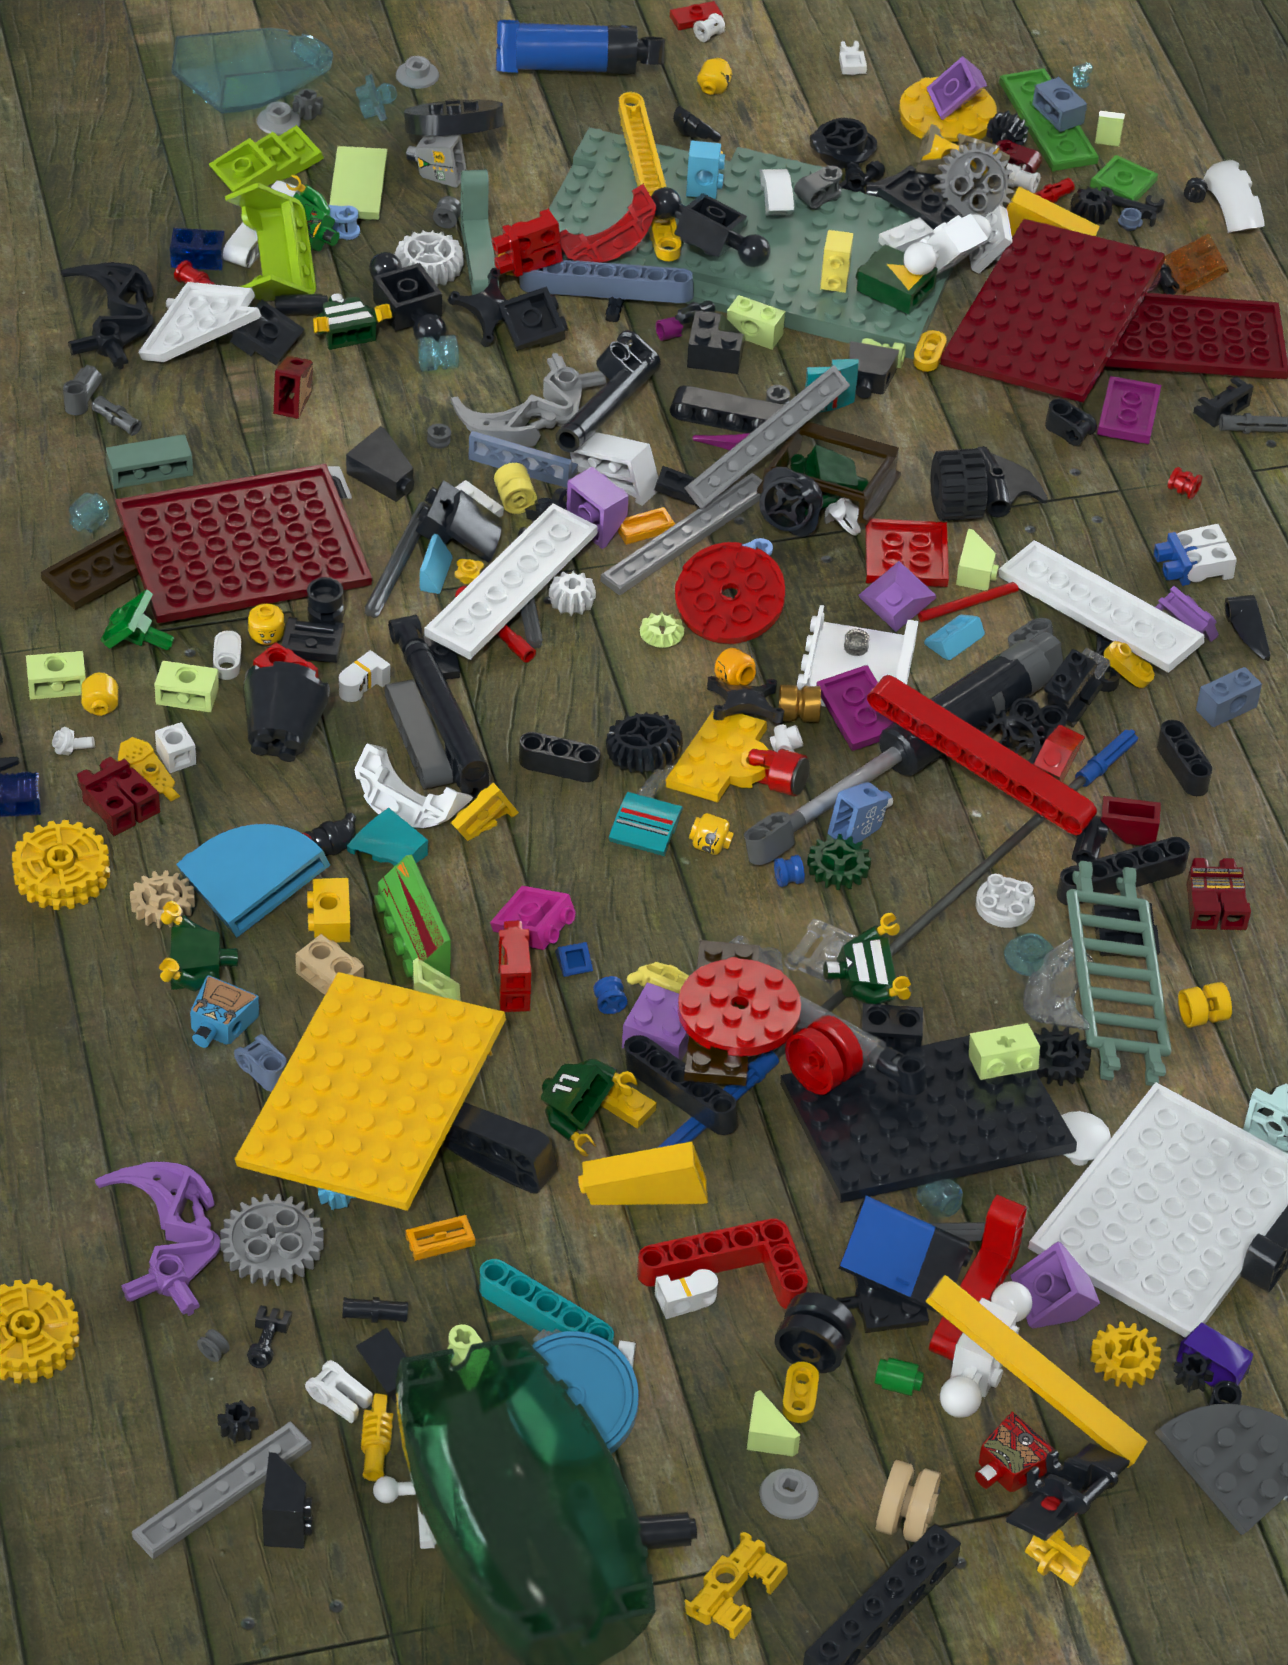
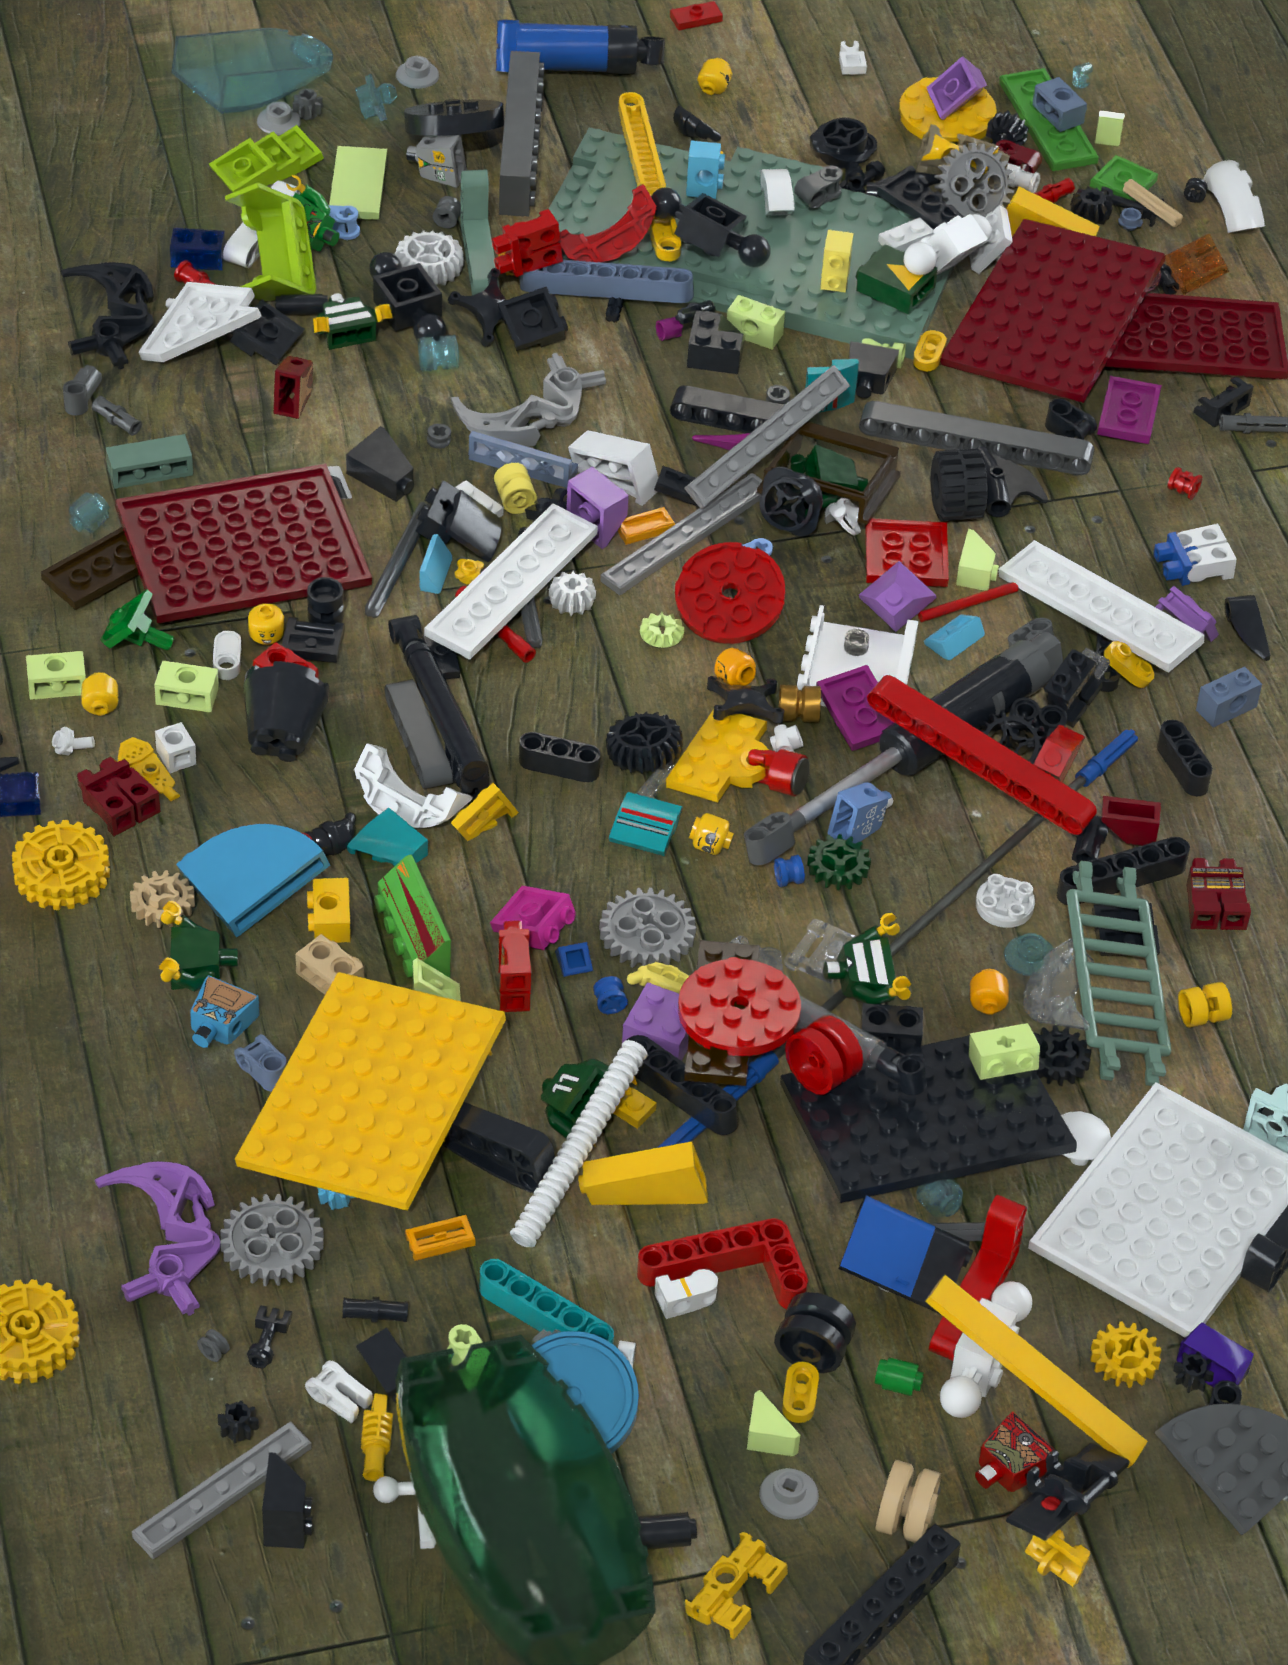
(362, 676): white leg -> none
(521, 134): none -> dark grey brick
(578, 1143): none -> white piece
(627, 371): black piece -> none
(647, 928): none -> light grey gear
(709, 27): white bush -> none
(883, 1309): black plate -> none
(957, 433): none -> dark grey beam
(989, 991): none -> light orange head
(1057, 1287): medium lavender slope -> none
(1152, 203): none -> tan axle

